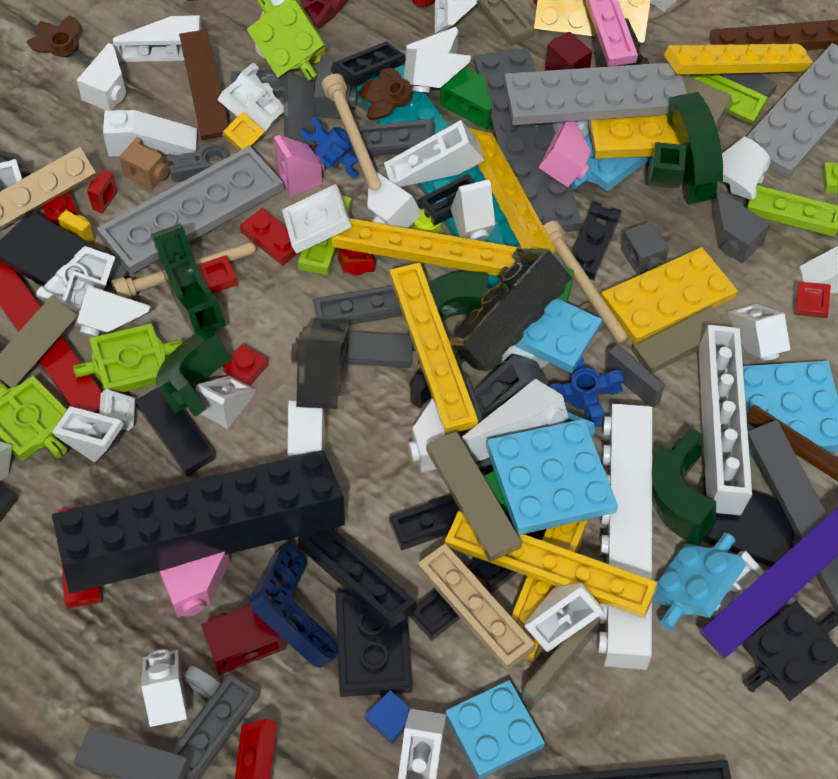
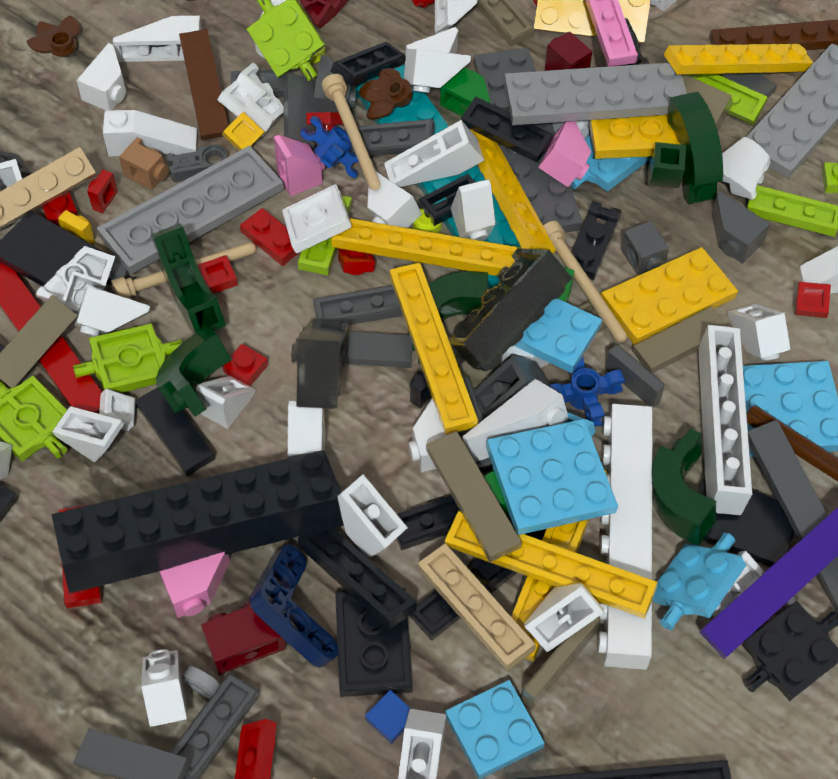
(328, 119): none -> red plate
(368, 517): none -> white slope
(497, 126): none -> black plate

